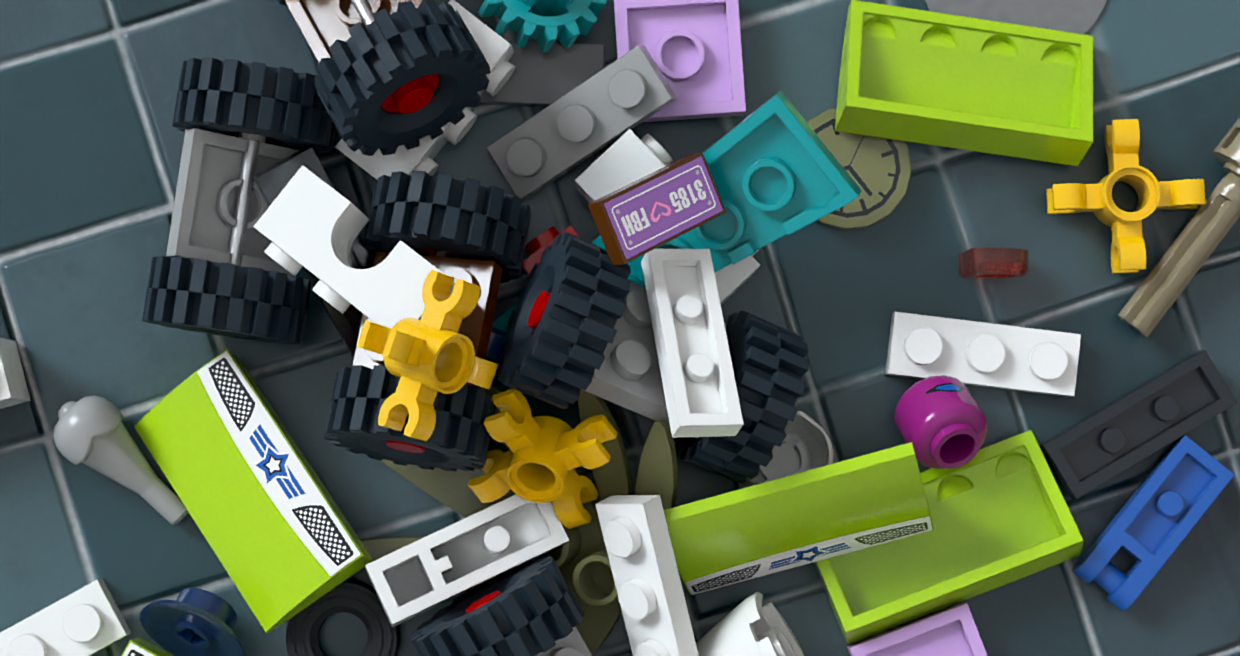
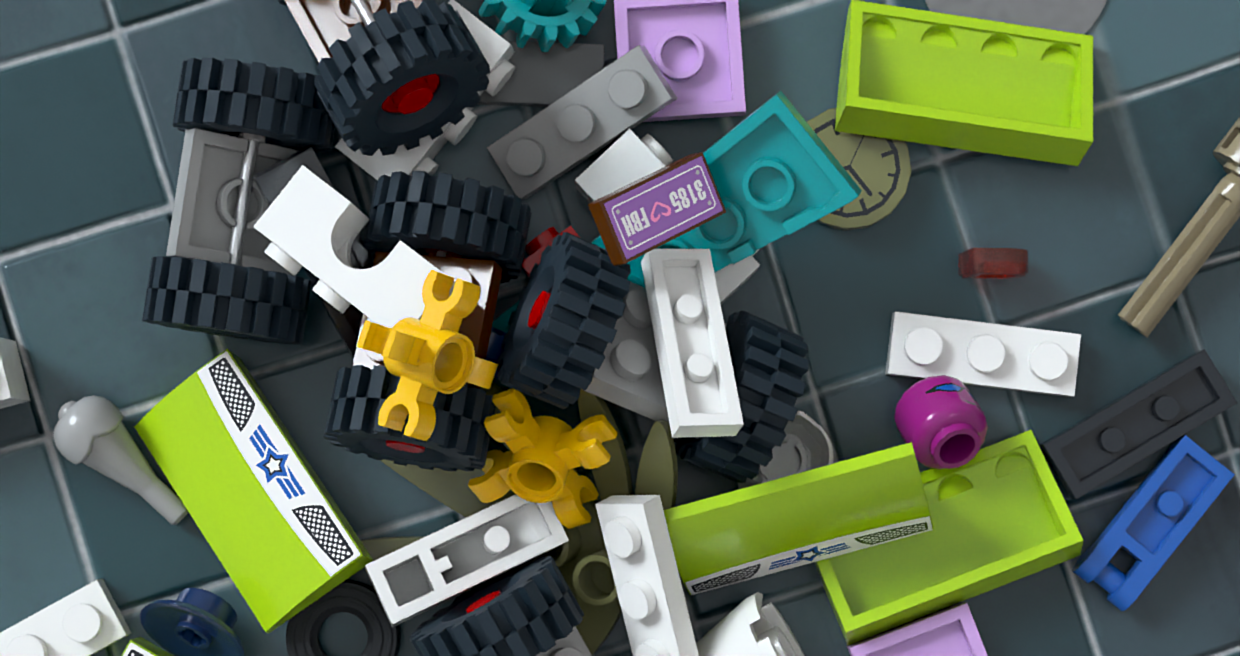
(1122, 150): yellow pin -> none

